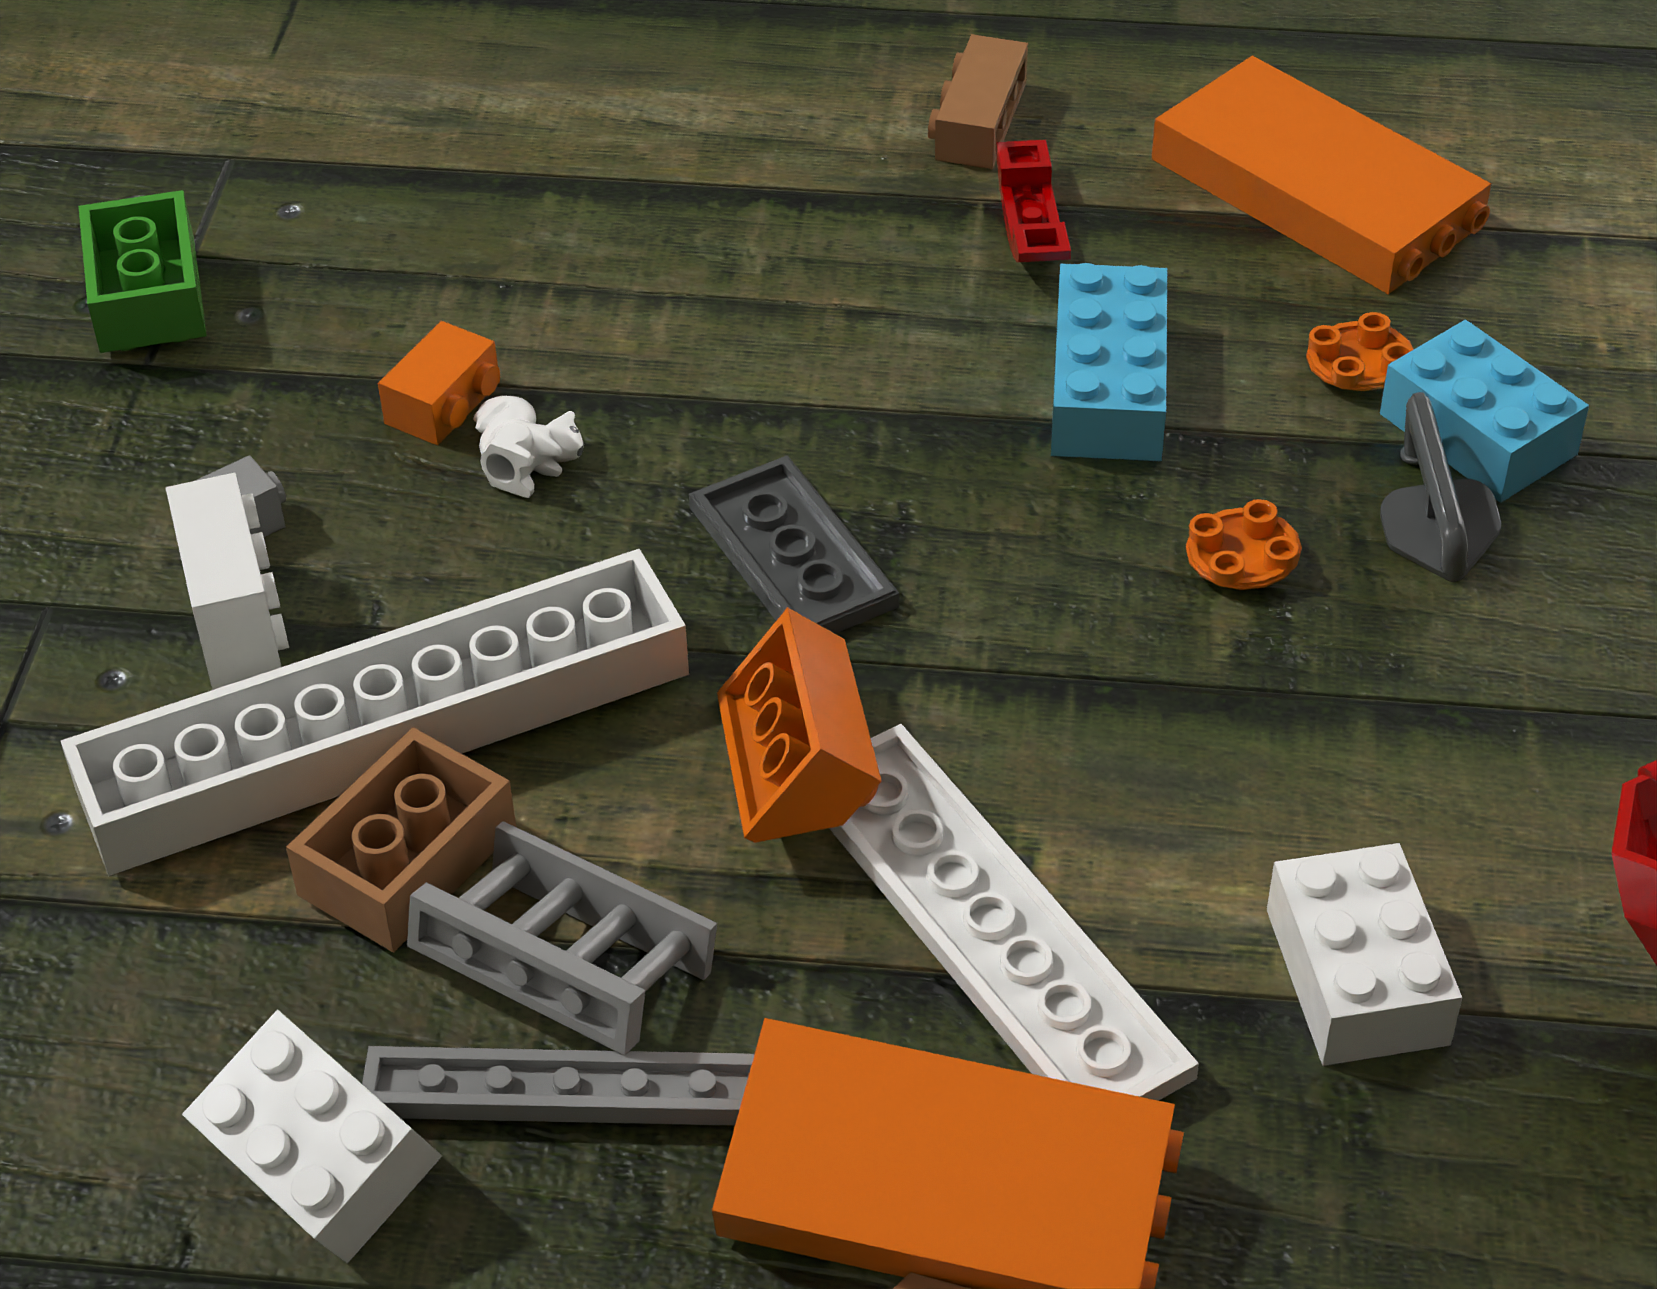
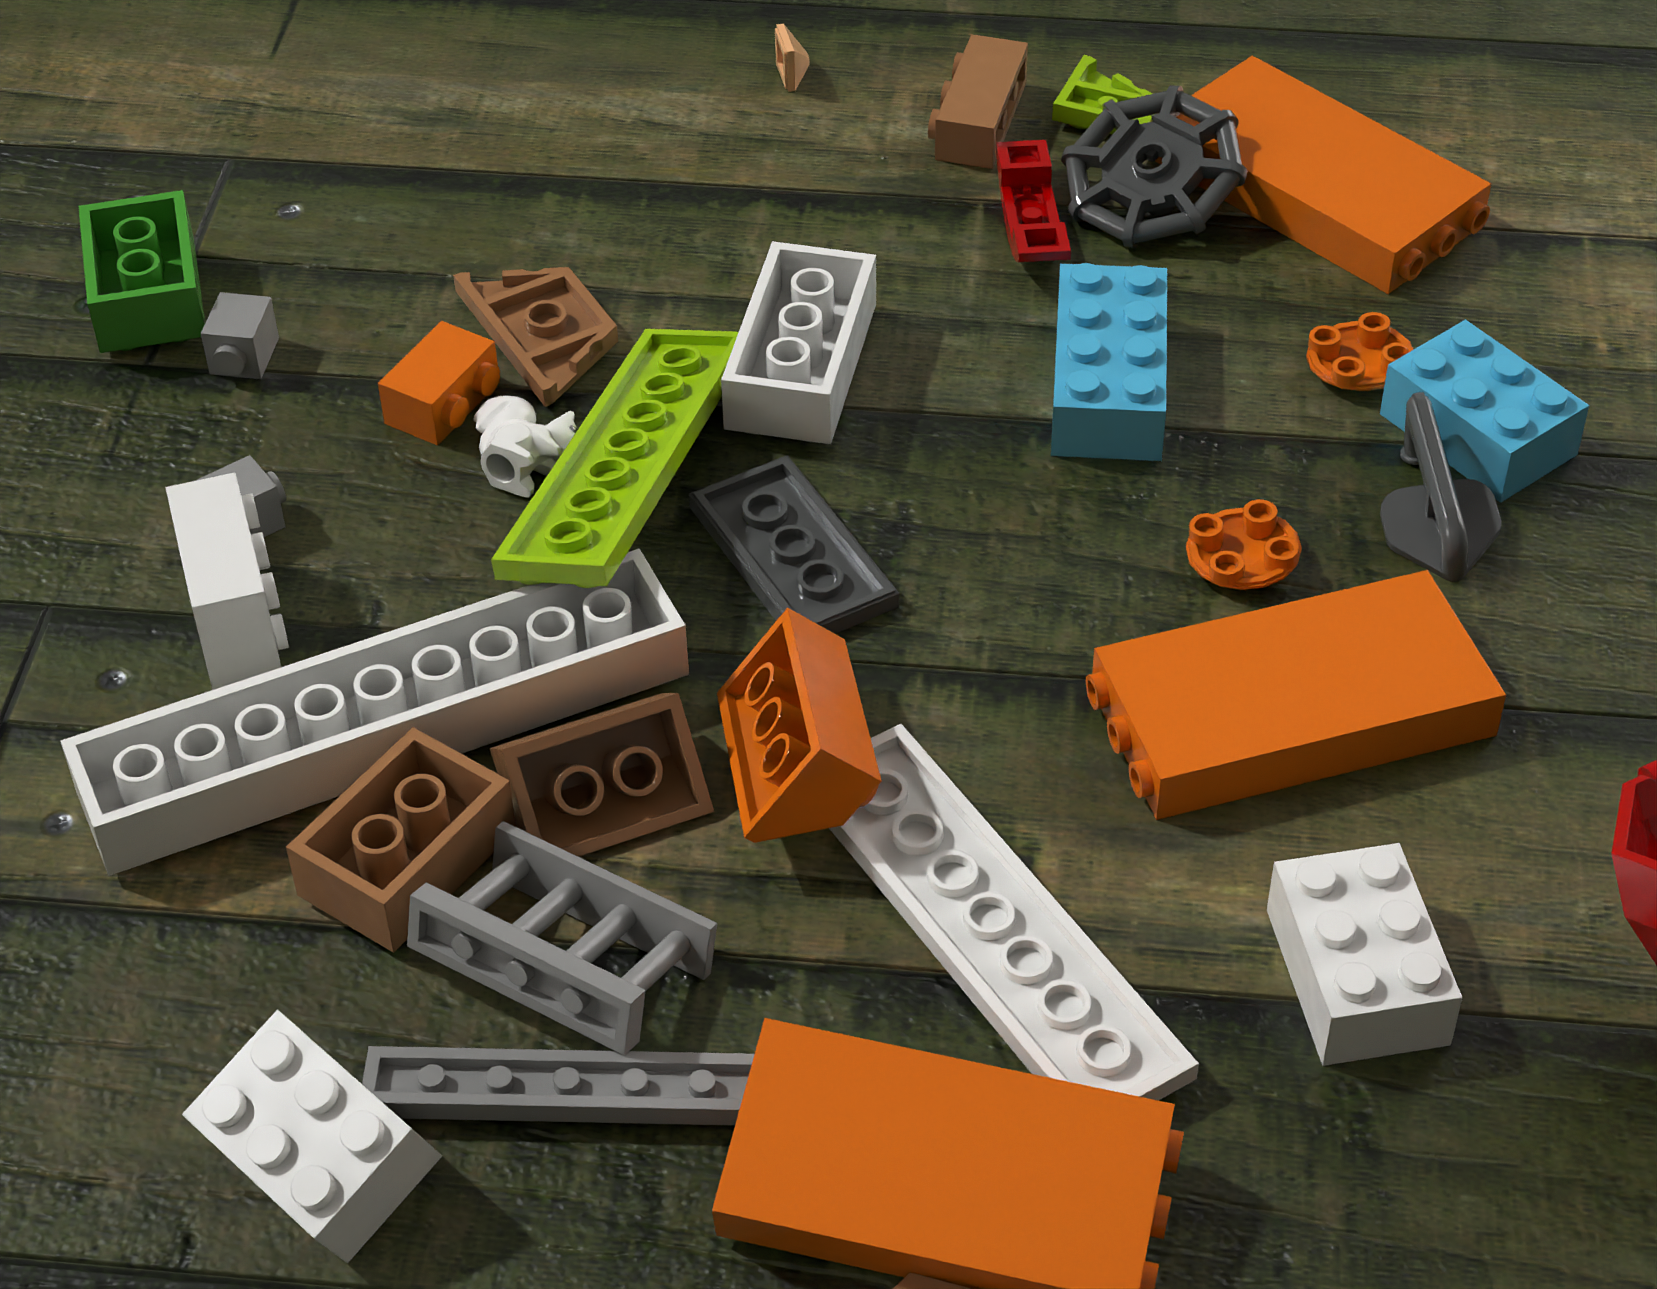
(240, 335): none -> light grey brick
(542, 325): none -> medium nougat wing
(606, 776): none -> medium nougat slope
(618, 461): none -> lime plate
(790, 58): none -> light nougat slope
(799, 343): none -> white brick
(1087, 90): none -> lime wing
(1159, 188): none -> dark grey plate
(1293, 694): none -> orange brick

